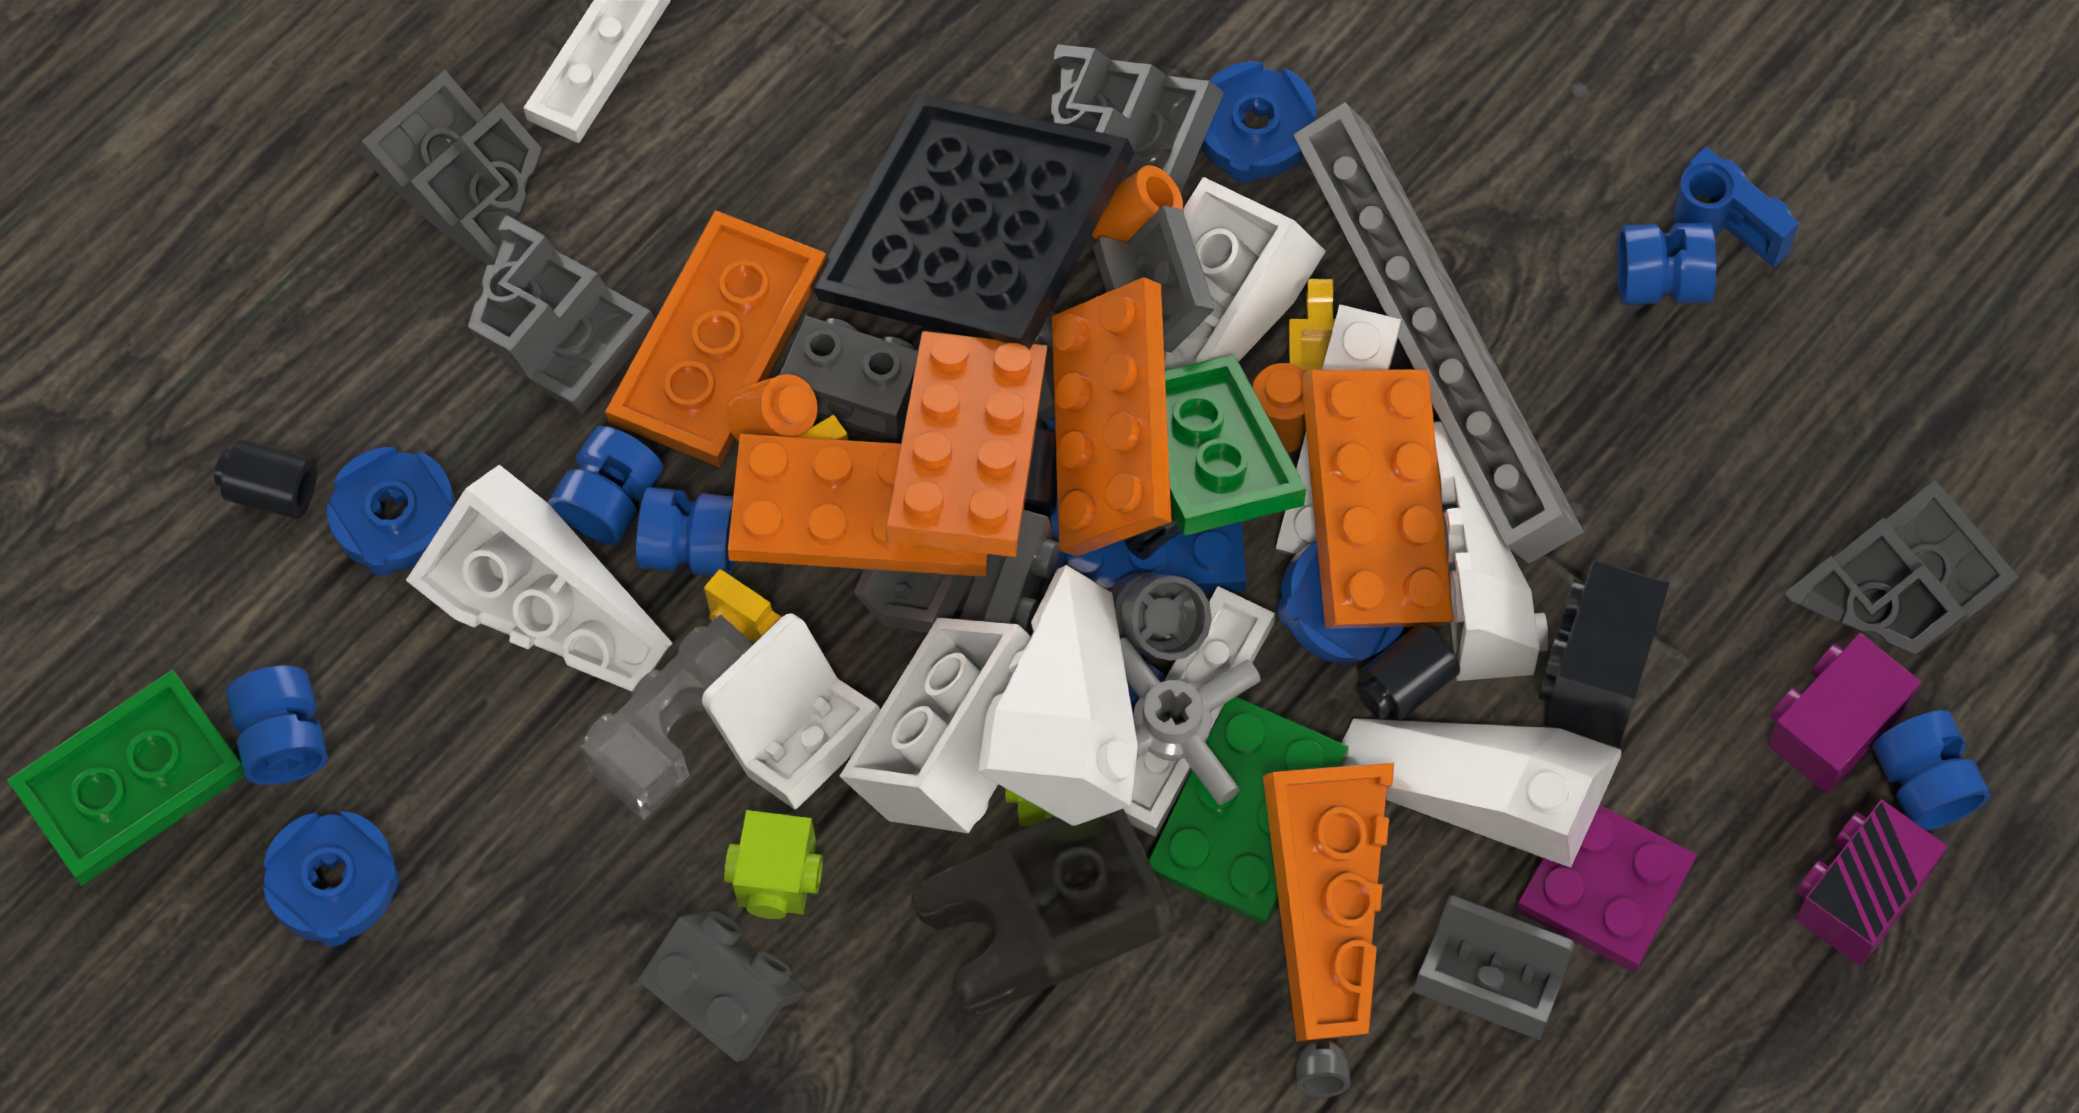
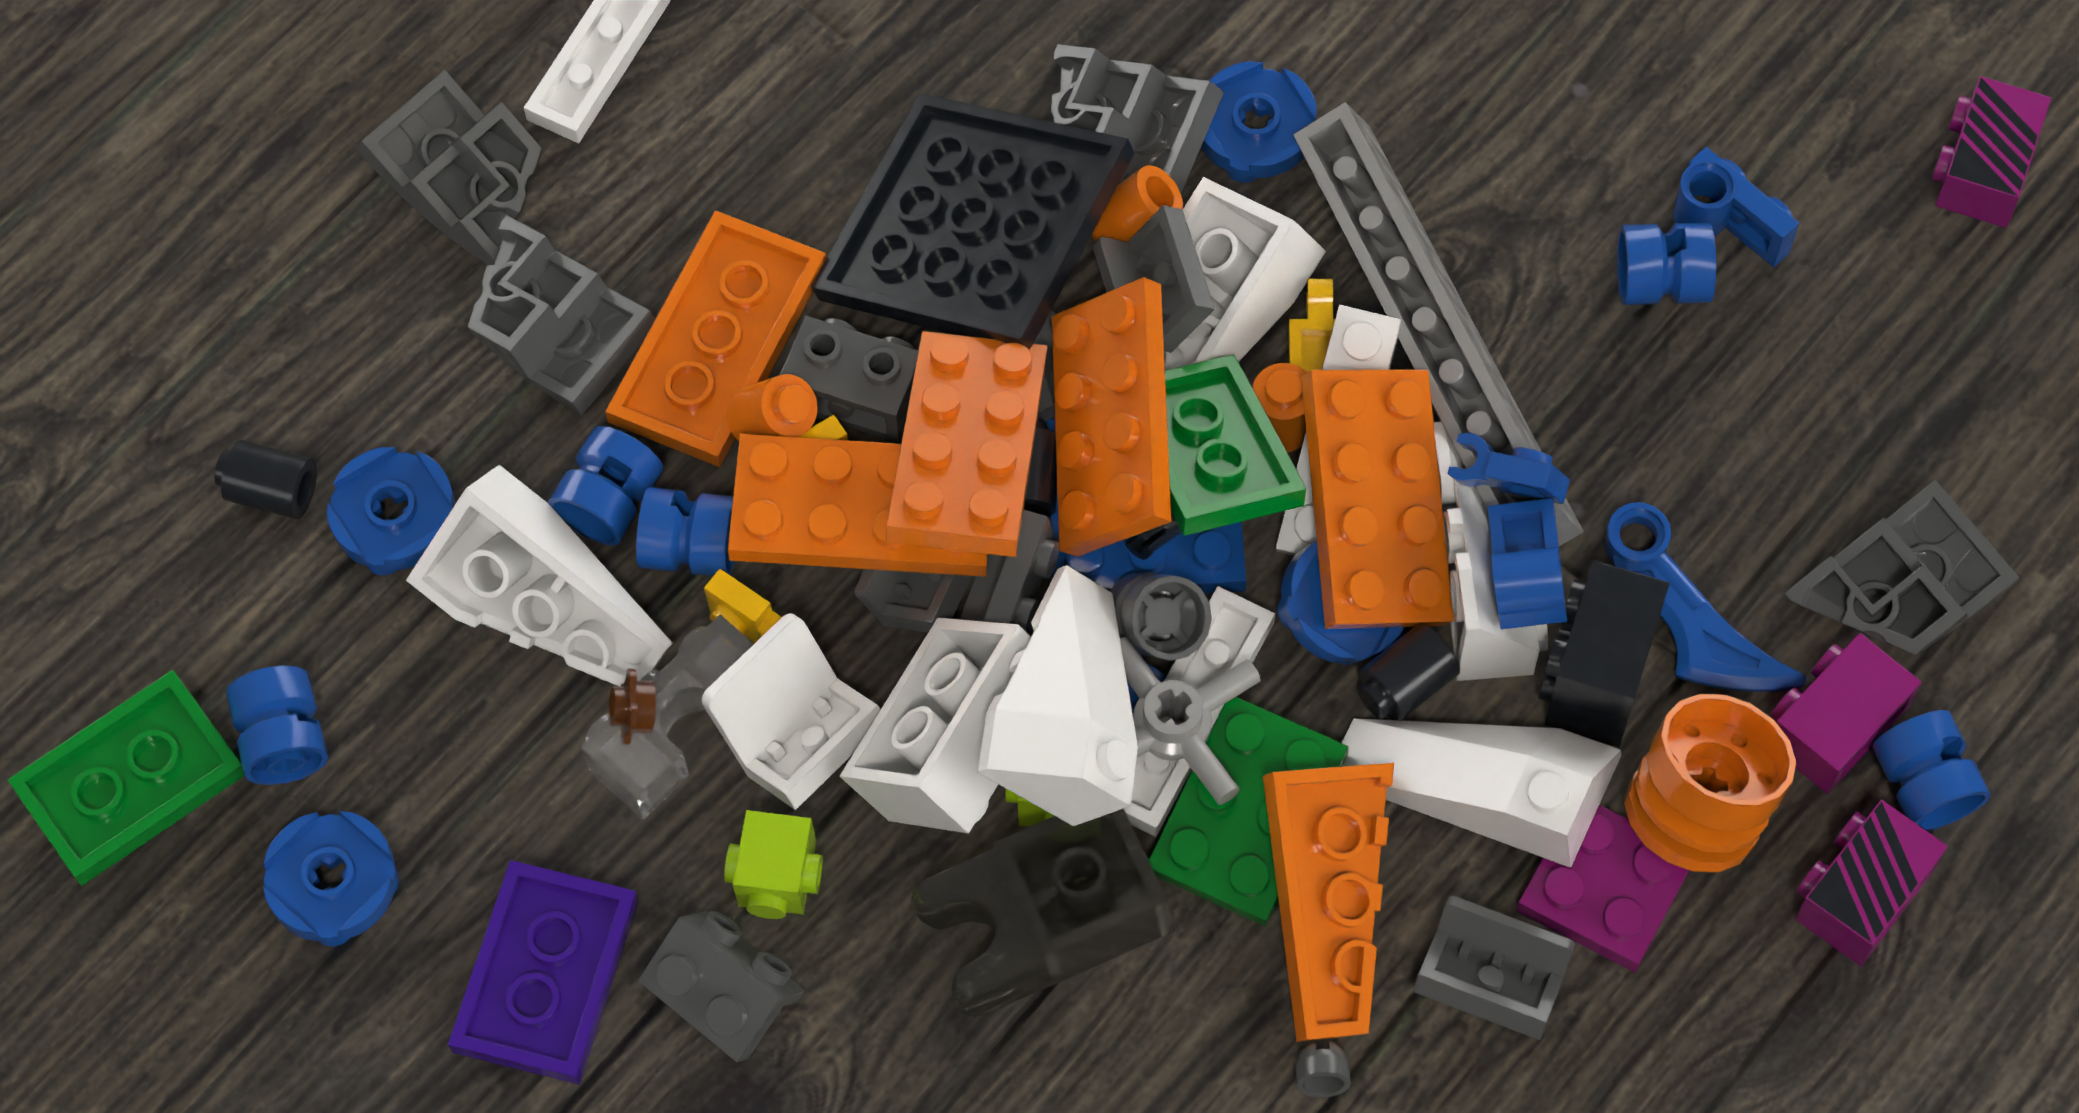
(544, 972): none -> dark purple plate
(633, 706): none -> reddish brown plate
(1523, 474): none -> blue plate
(1526, 564): none -> blue plate
(1705, 643): none -> blue piece
(1709, 782): none -> orange wheel
(1992, 150): none -> magenta brick

